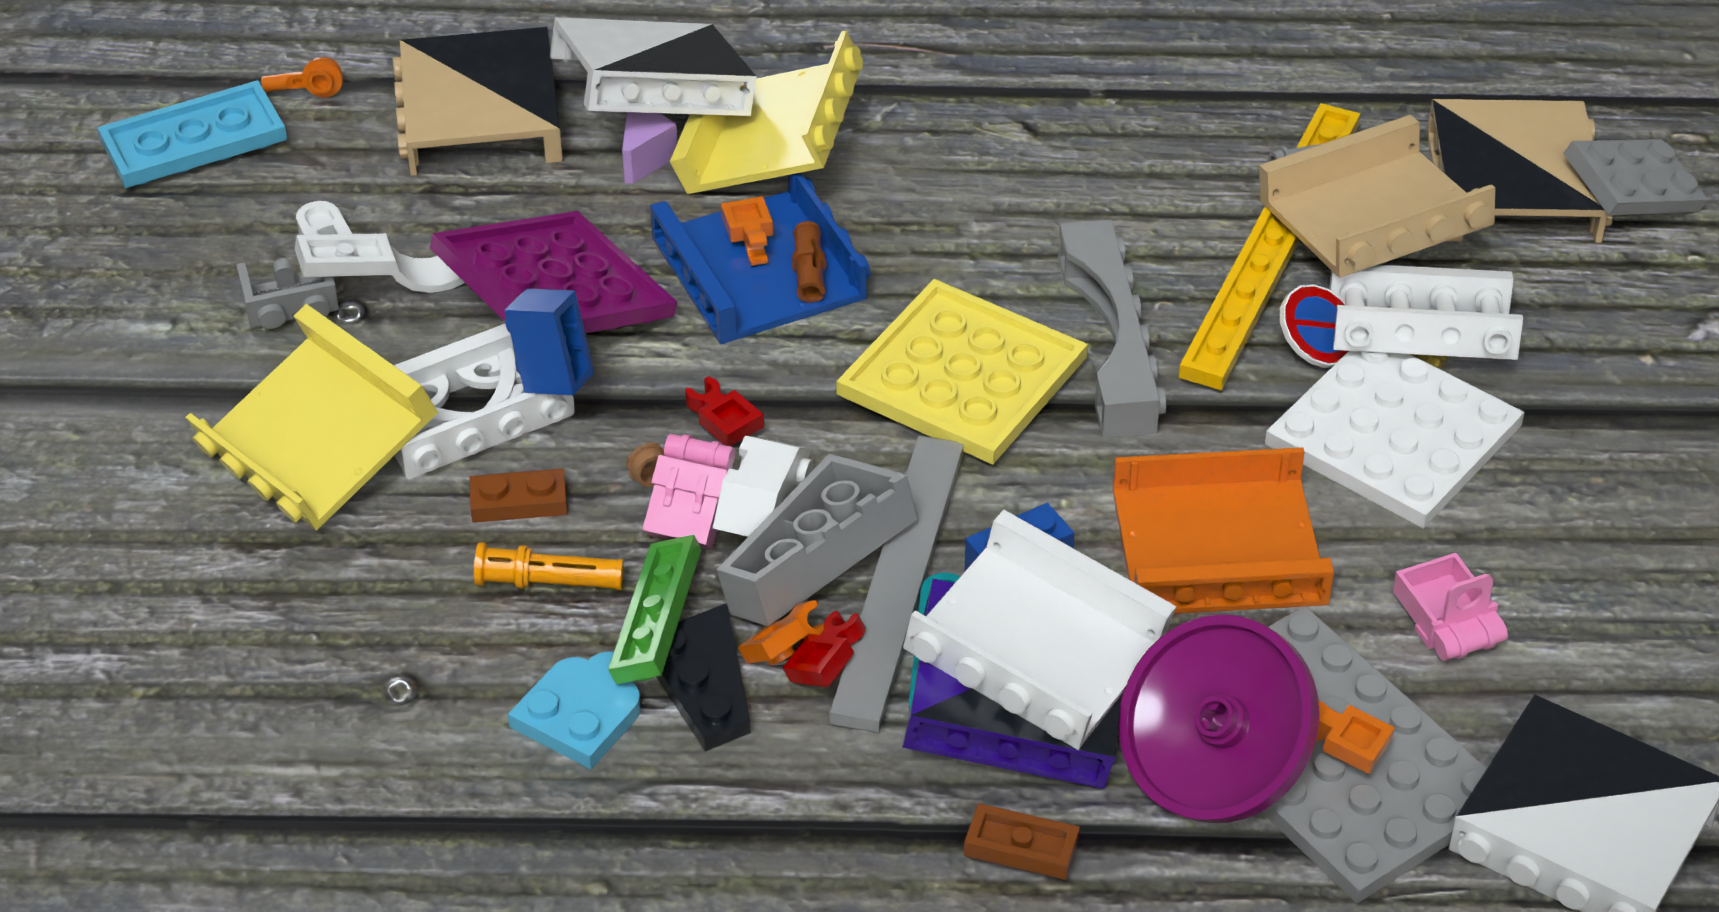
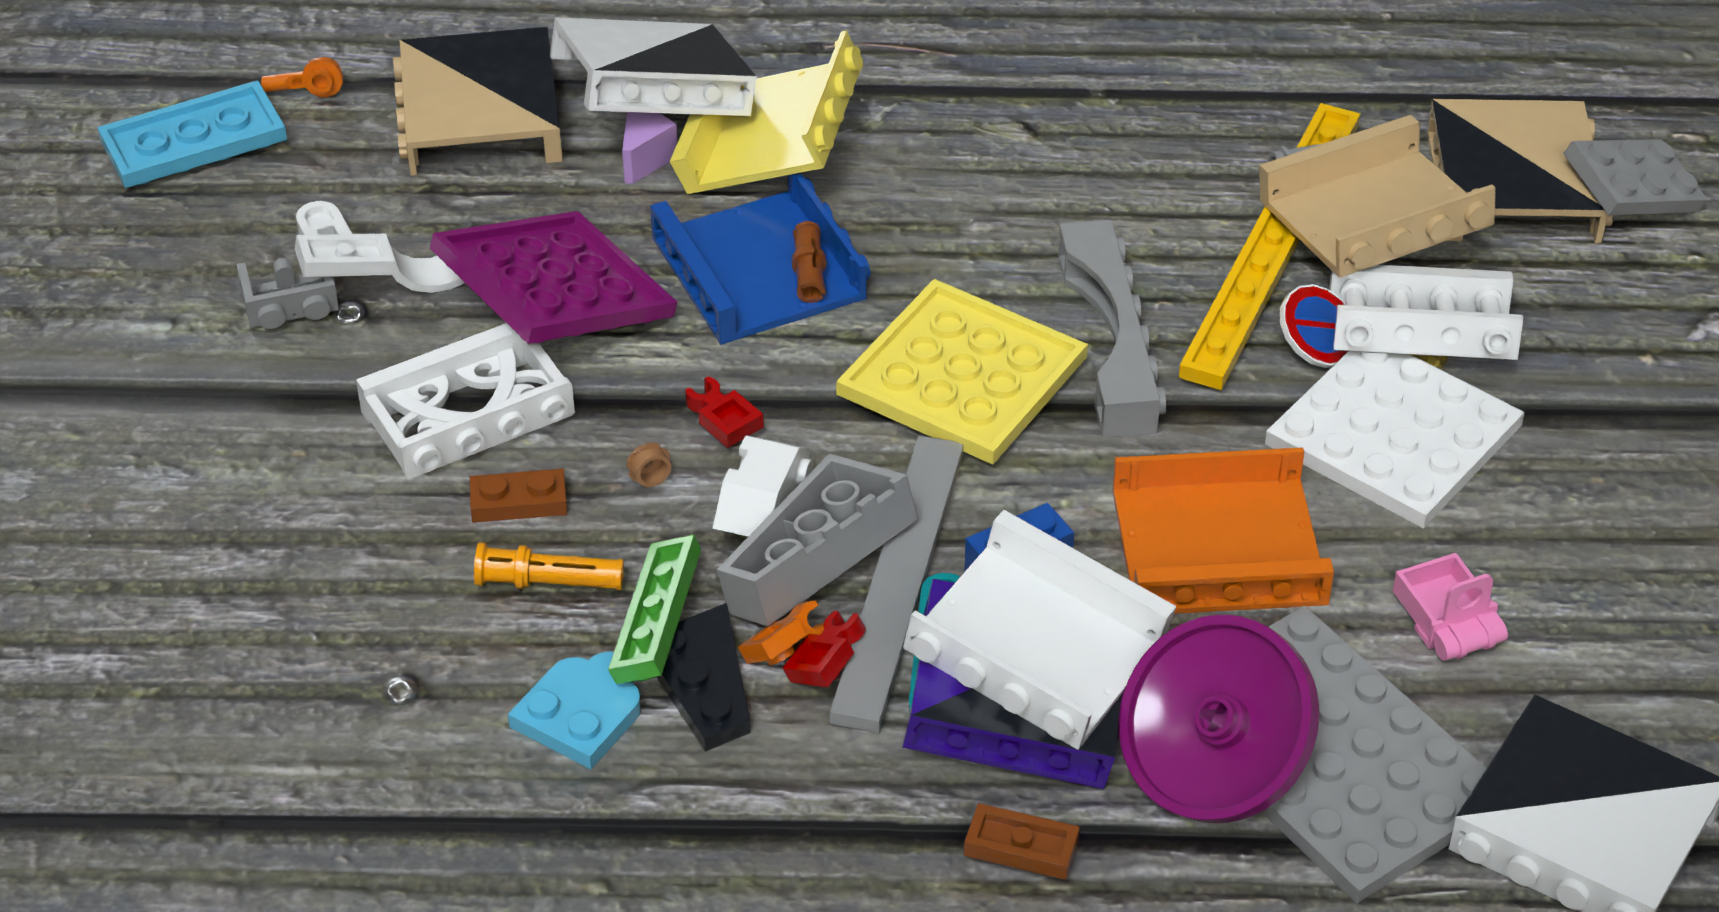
(318, 423): light yellow panel -> none
(549, 341): blue brick -> none
(687, 489): bright pink piece -> none
(749, 222): orange plate -> none
(1353, 736): orange plate -> none

